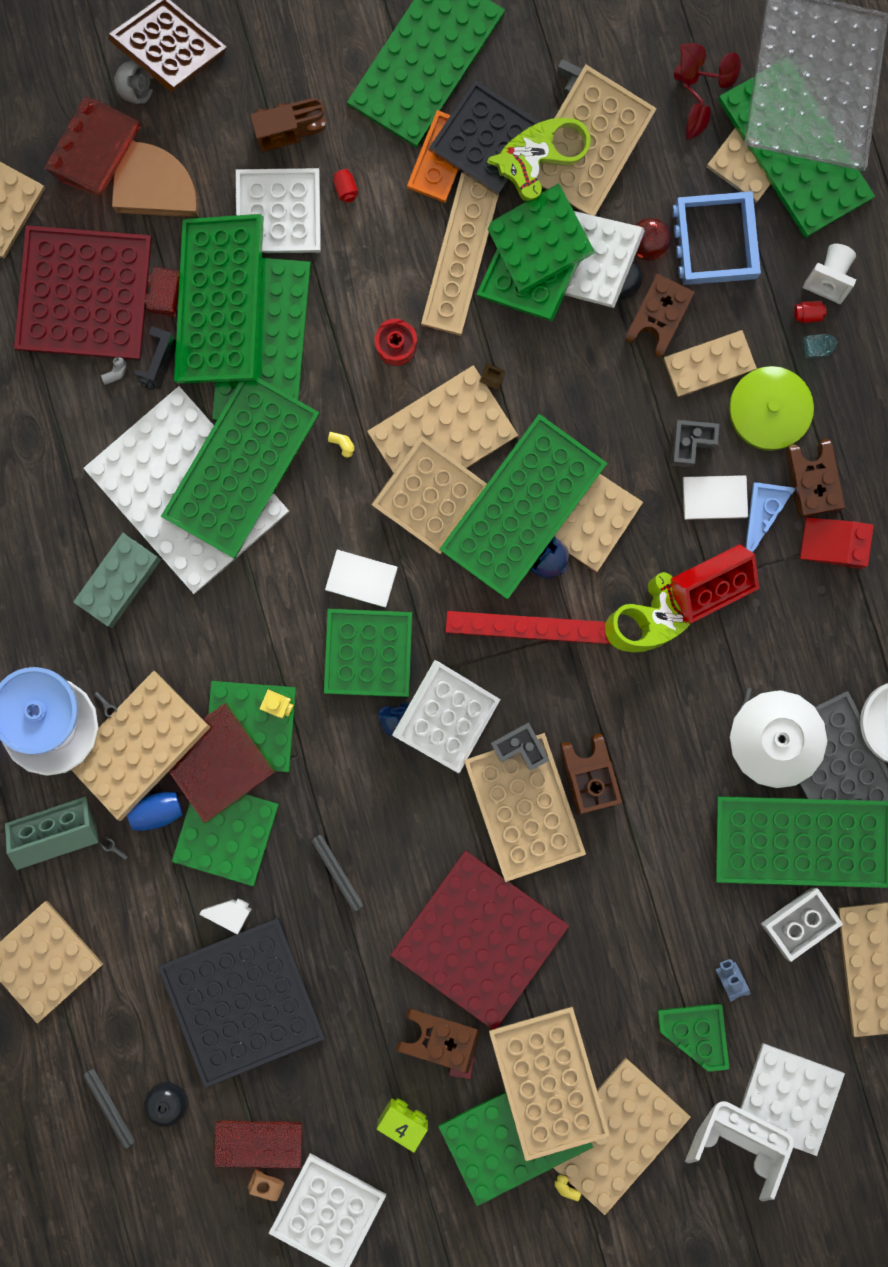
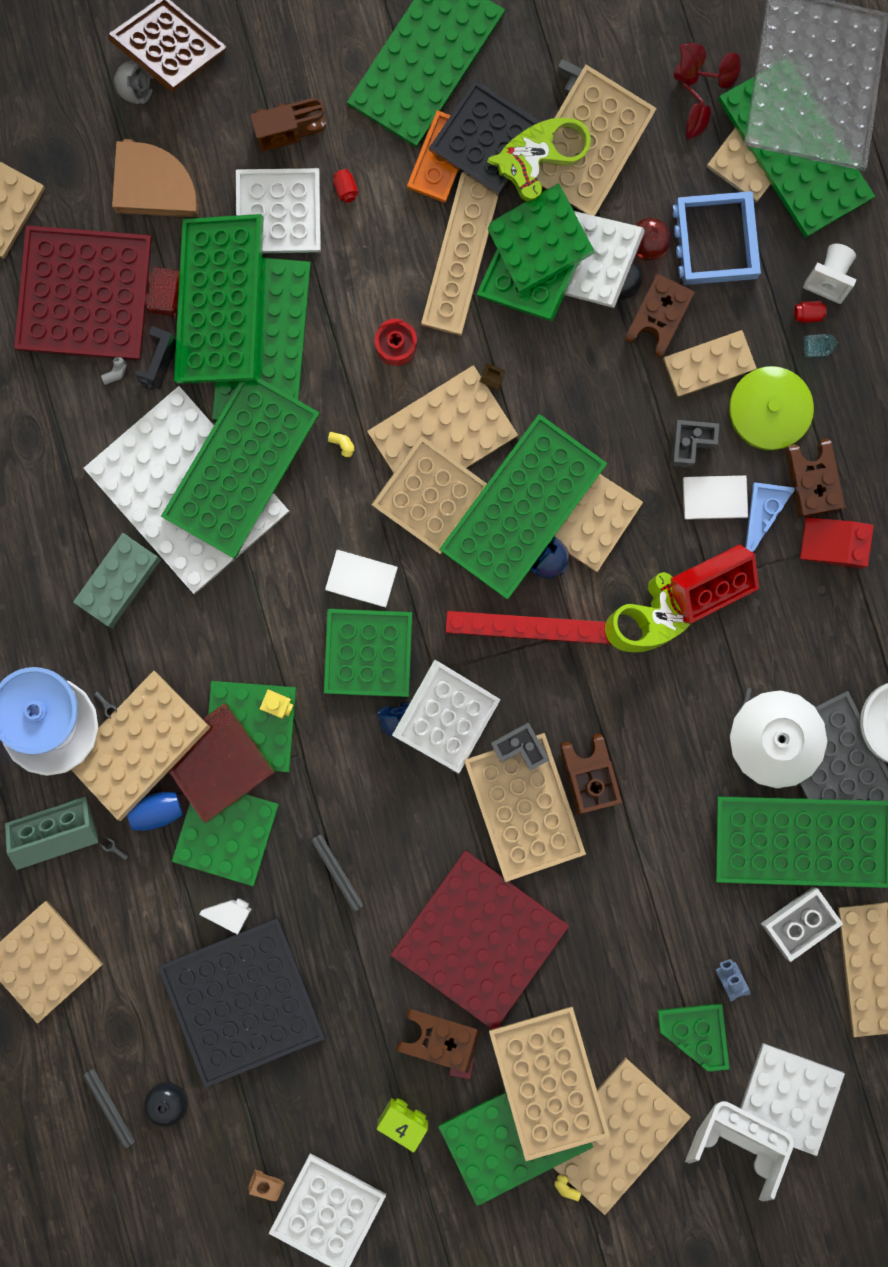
(92, 146): clear red slope -> none
(258, 1144): clear red plate -> none

